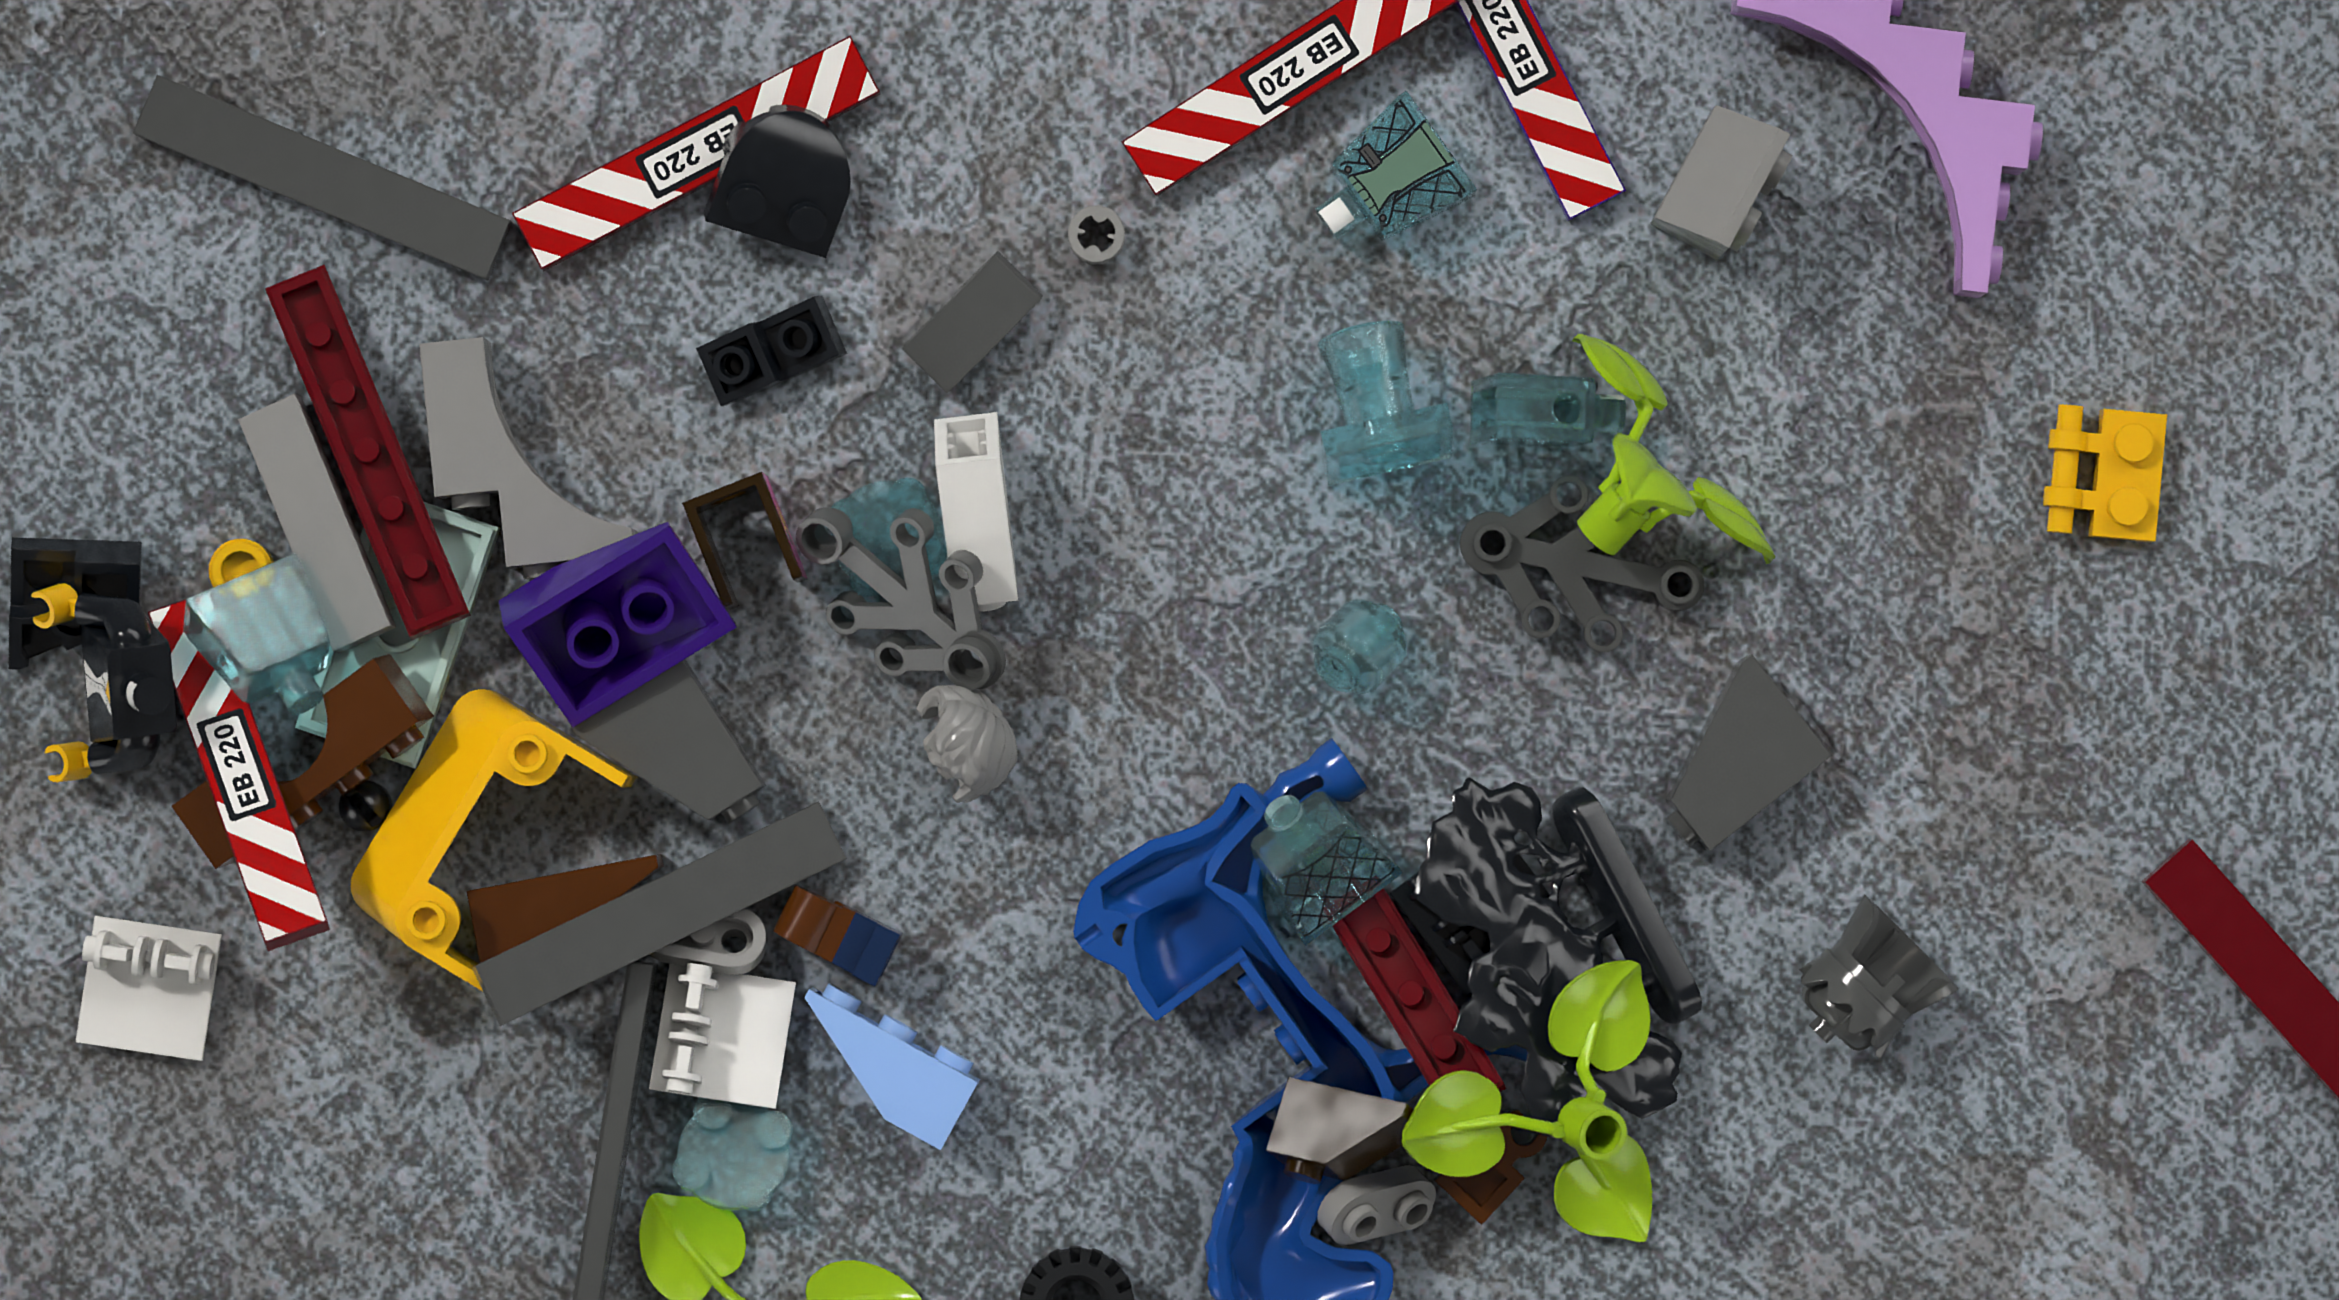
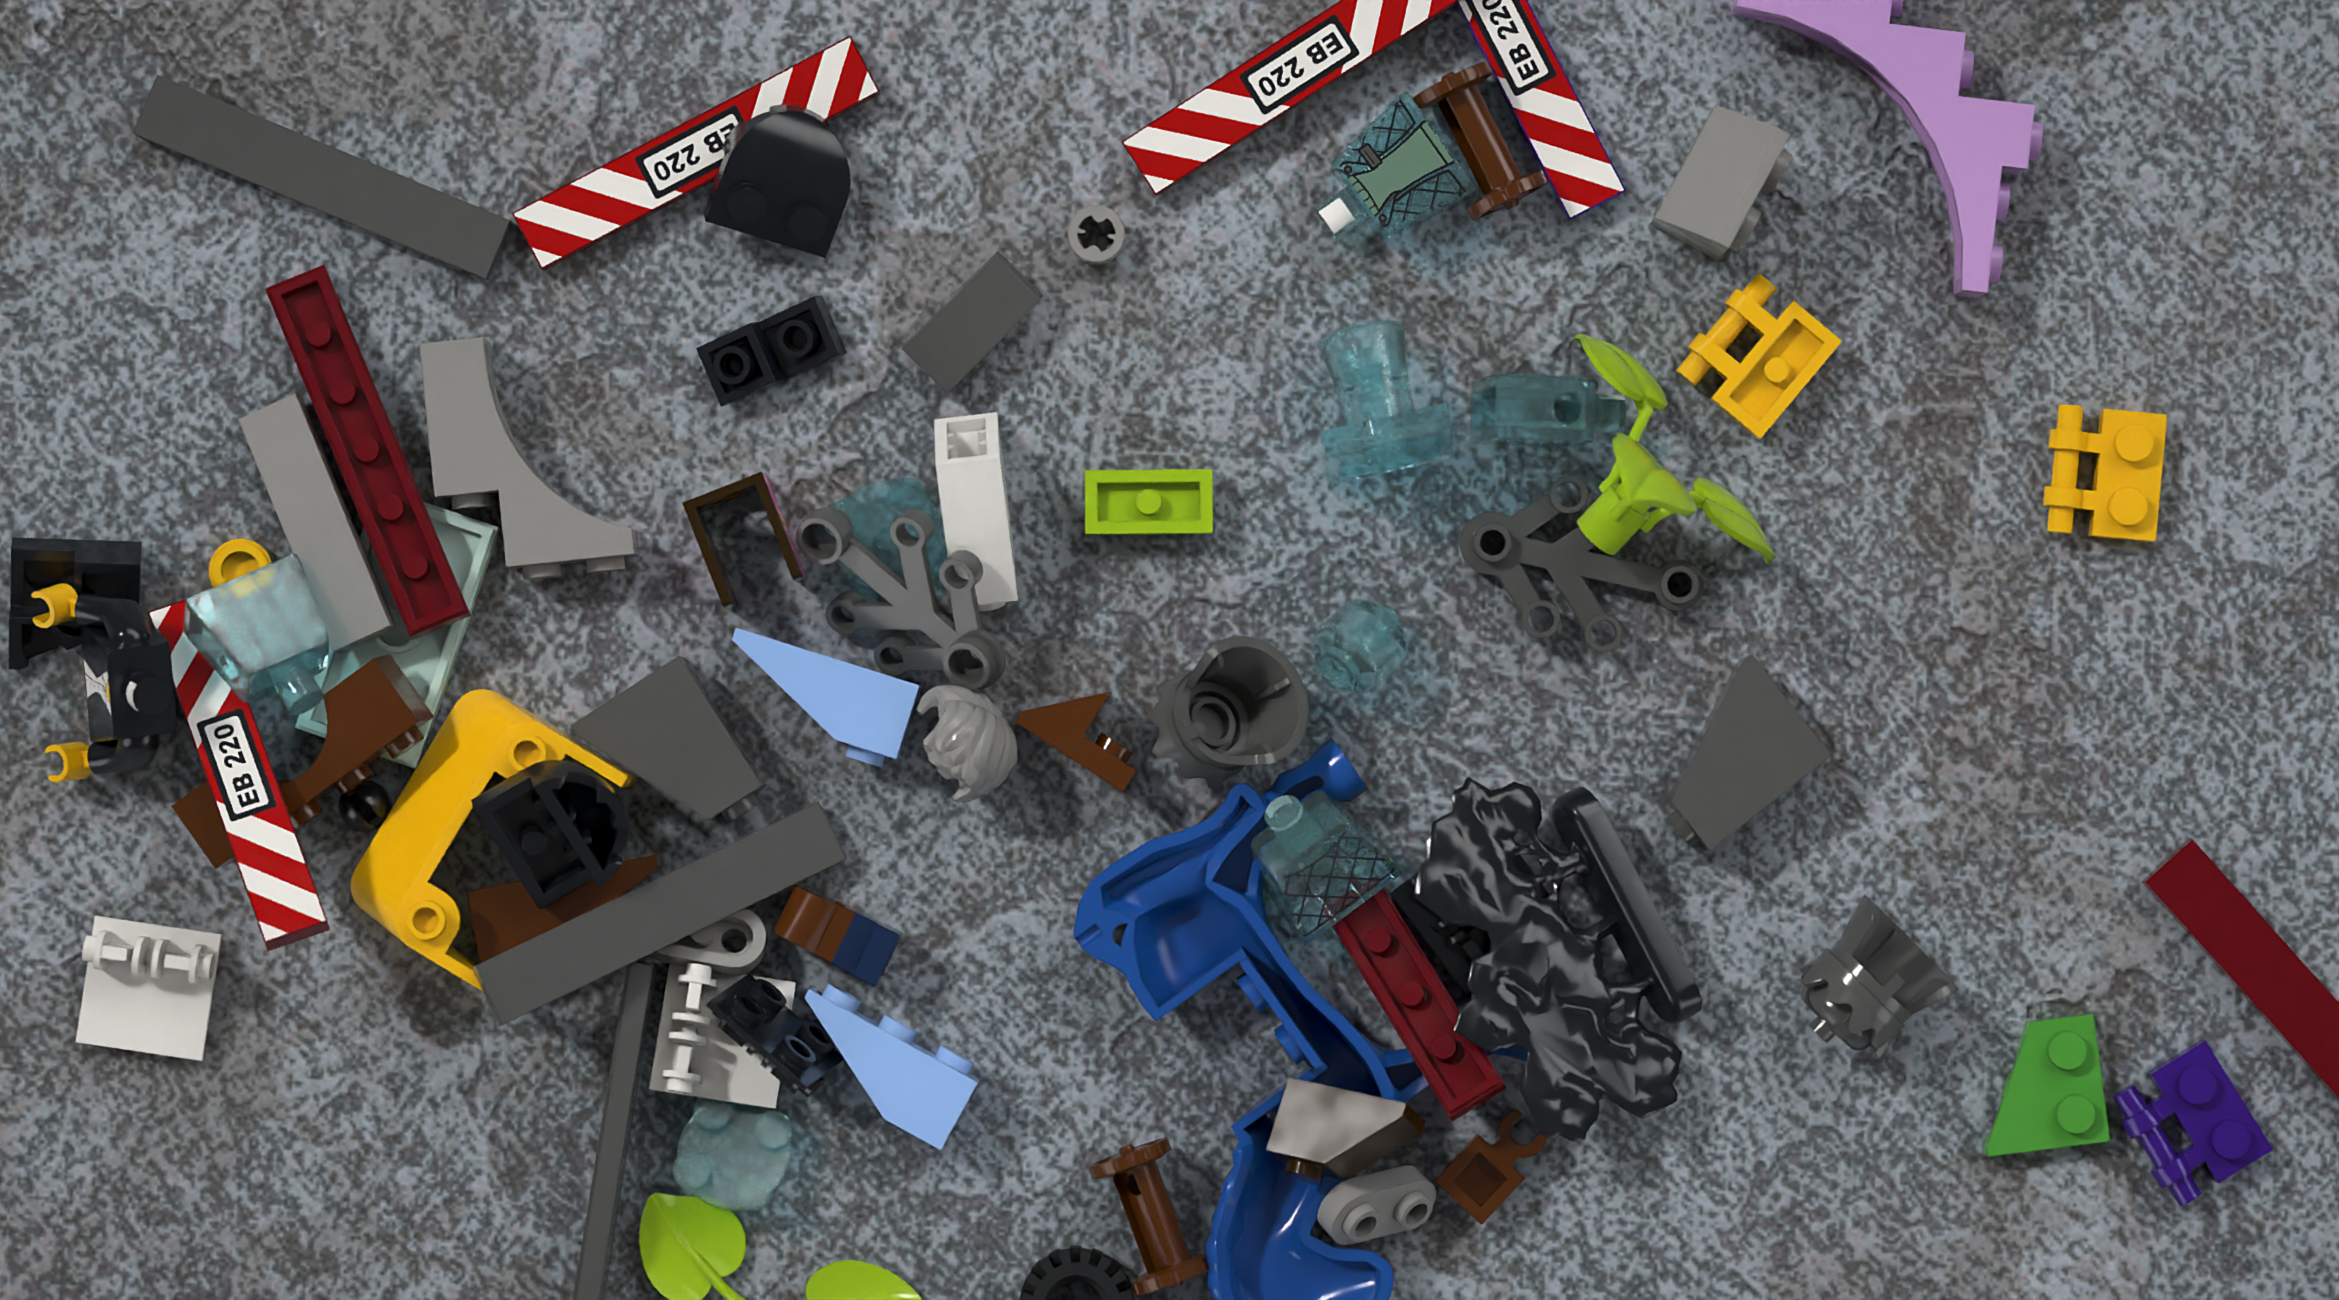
(556, 827): none -> black slope
(613, 620): dark purple slope -> none
(758, 1015): none -> black hinge
(844, 699): none -> light blue slope
(1064, 729): none -> reddish brown slope
(1148, 502): none -> lime plate
(1150, 1216): none -> reddish brown hose
(1231, 711): none -> dark grey hat
(1480, 140): none -> reddish brown hose
(1609, 1186): lime plant -> none
(1773, 369): none -> yellow plate
(2052, 1091): none -> bright green wing
(2209, 1114): none -> dark purple plate

